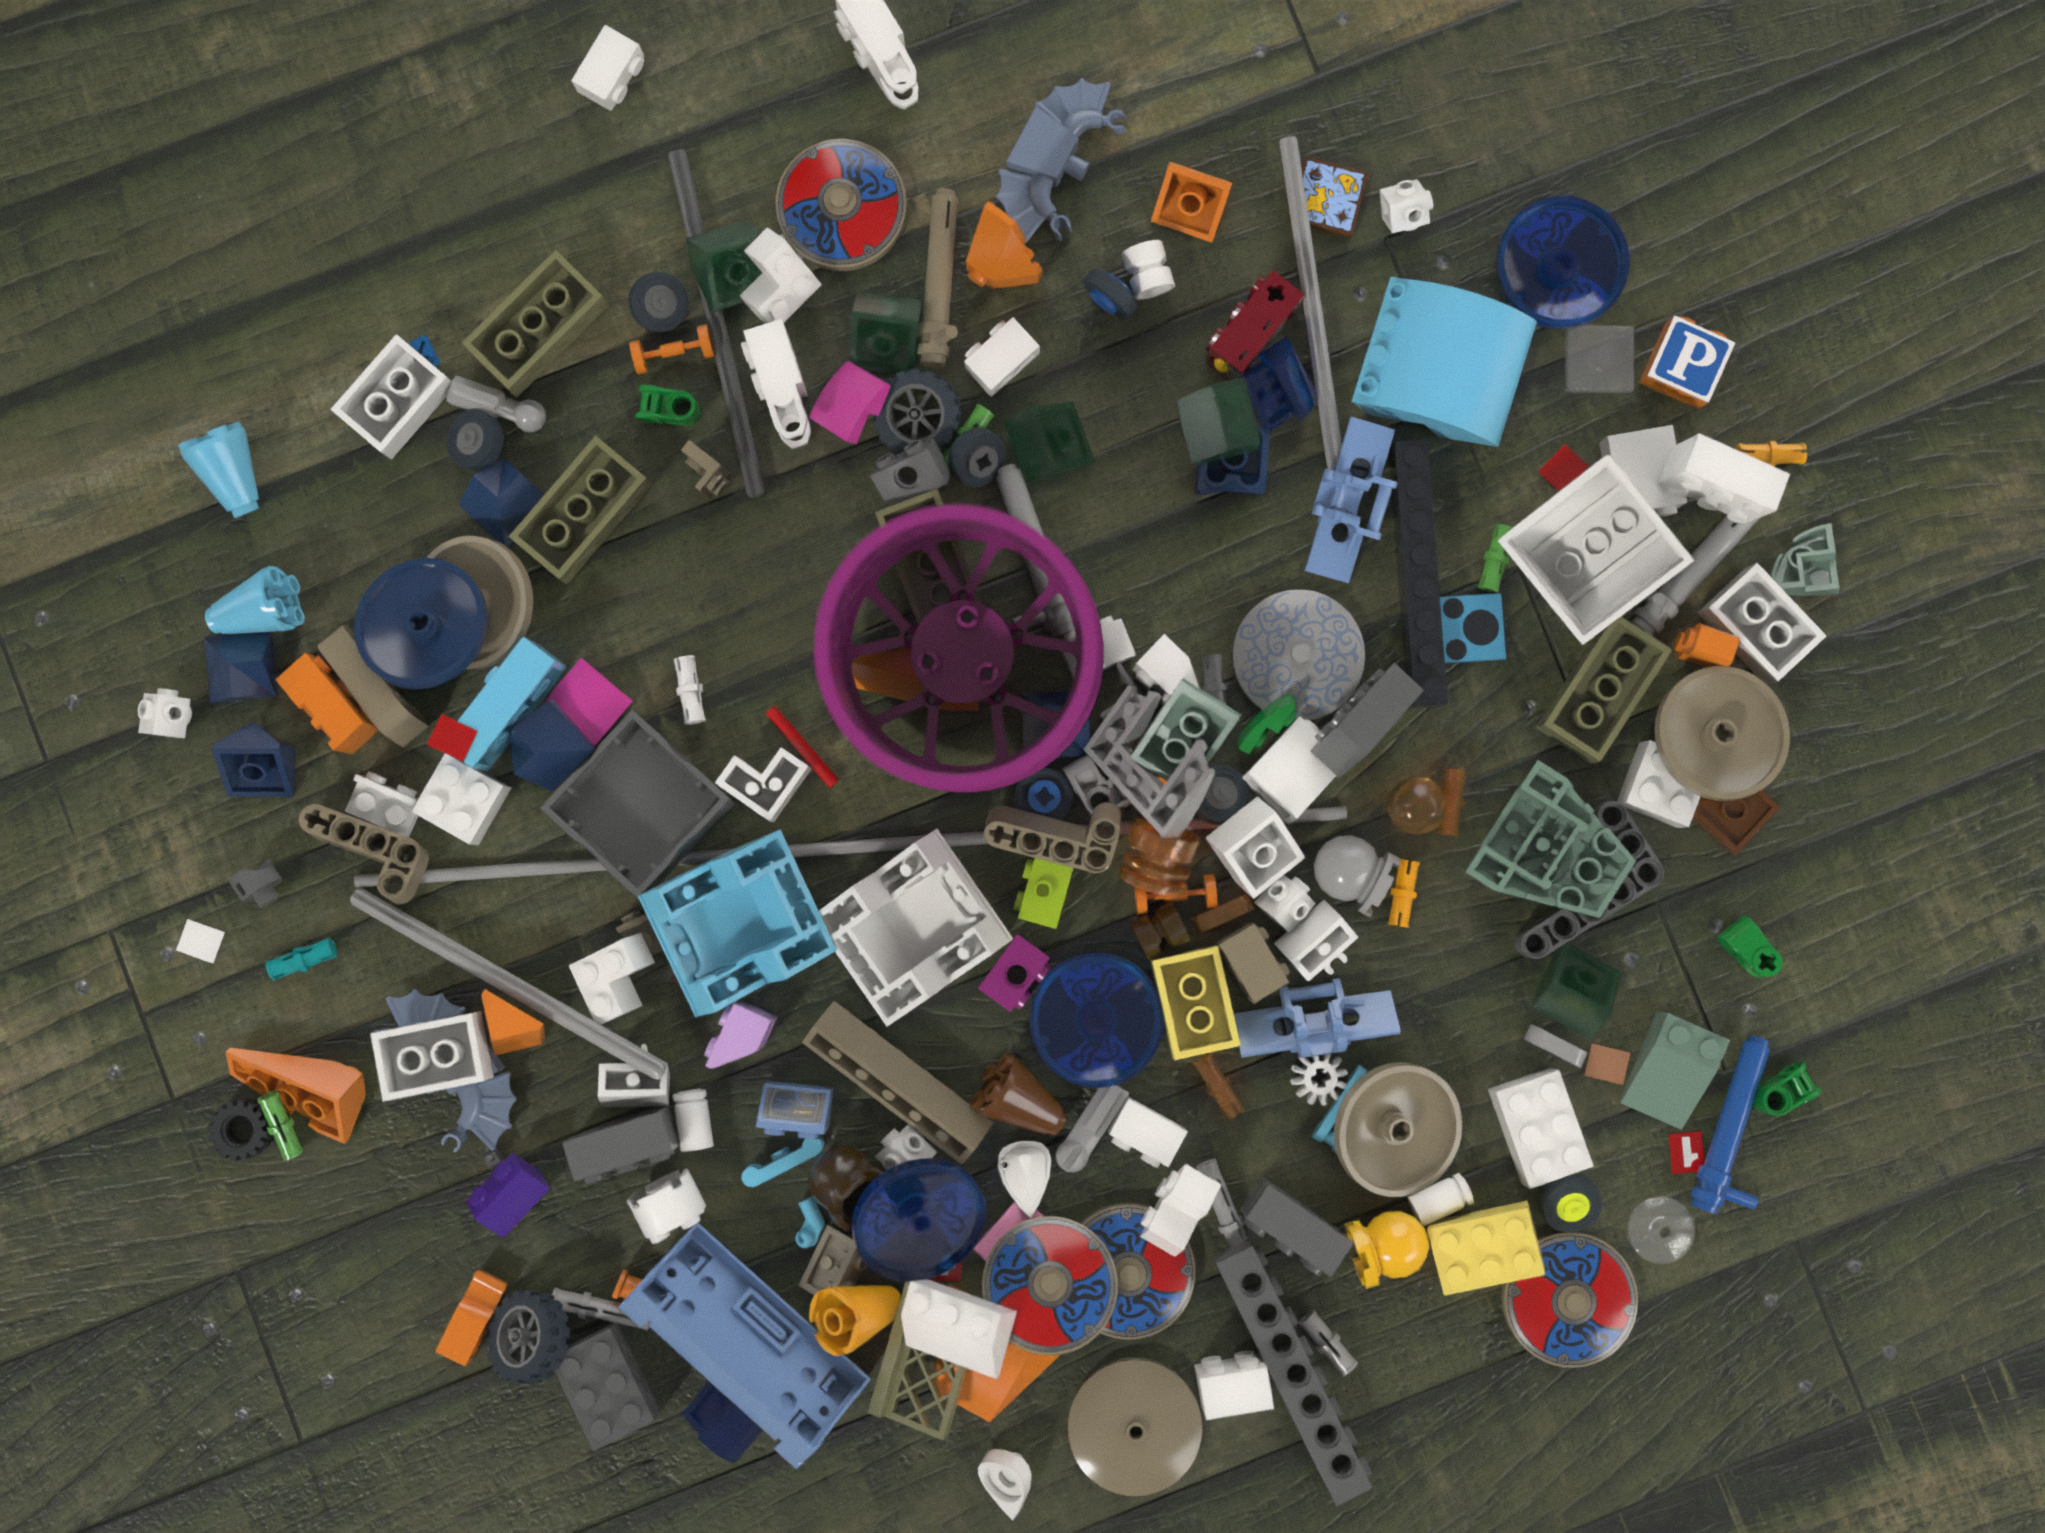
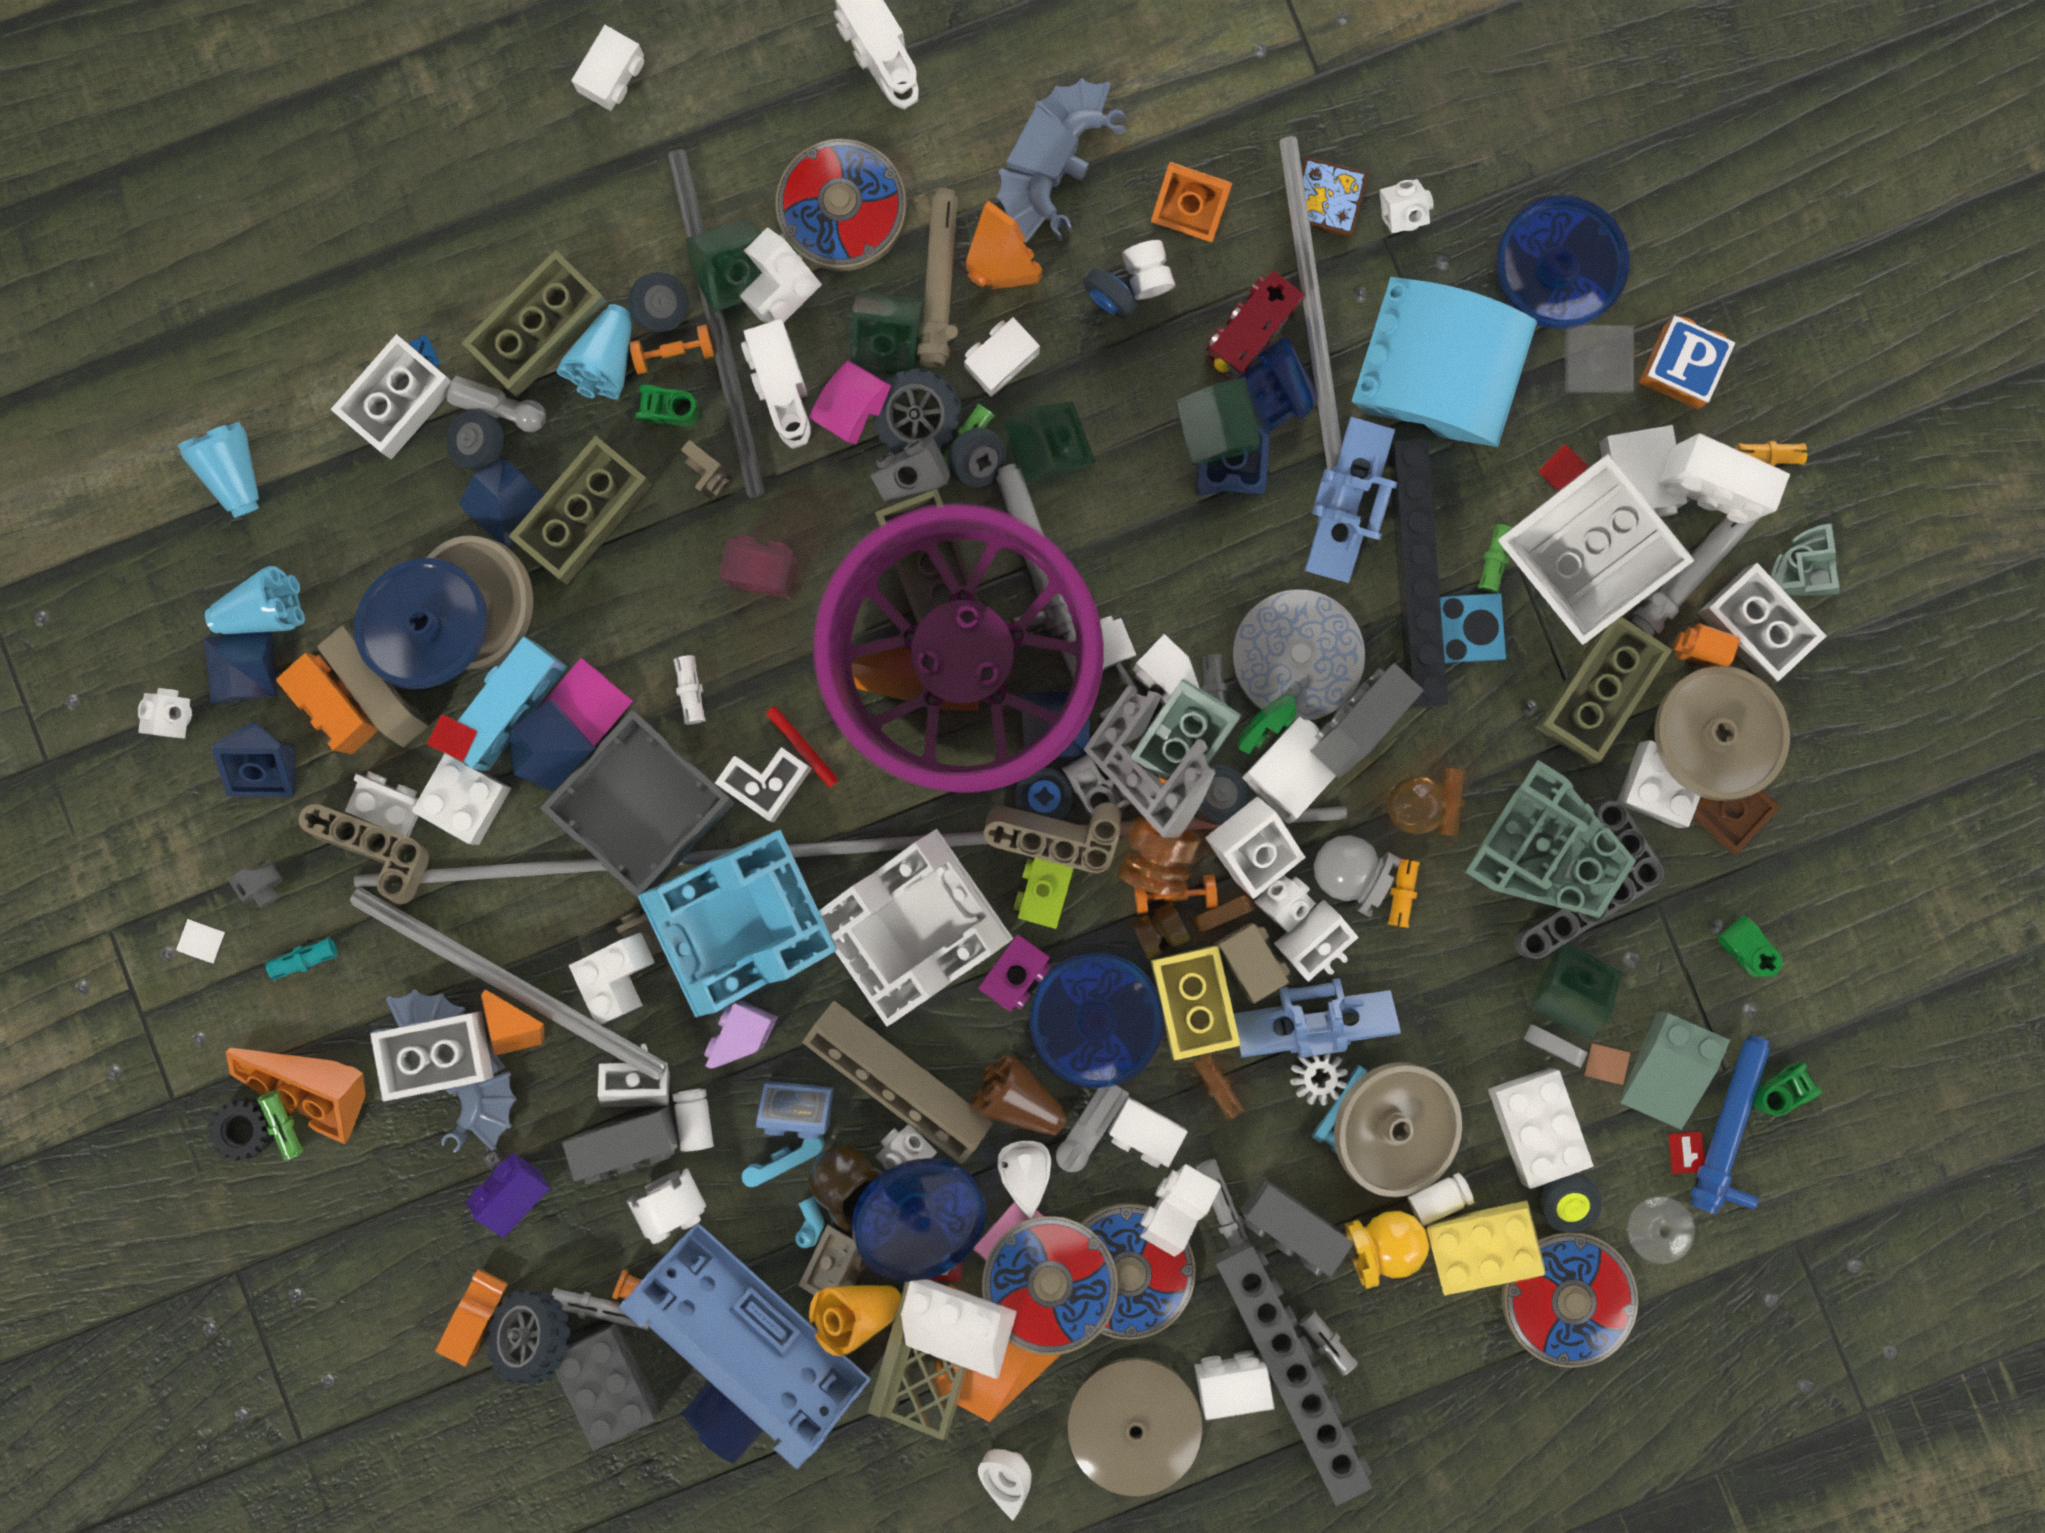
(600, 355): none -> medium azure cone
(759, 567): none -> clear pink brick

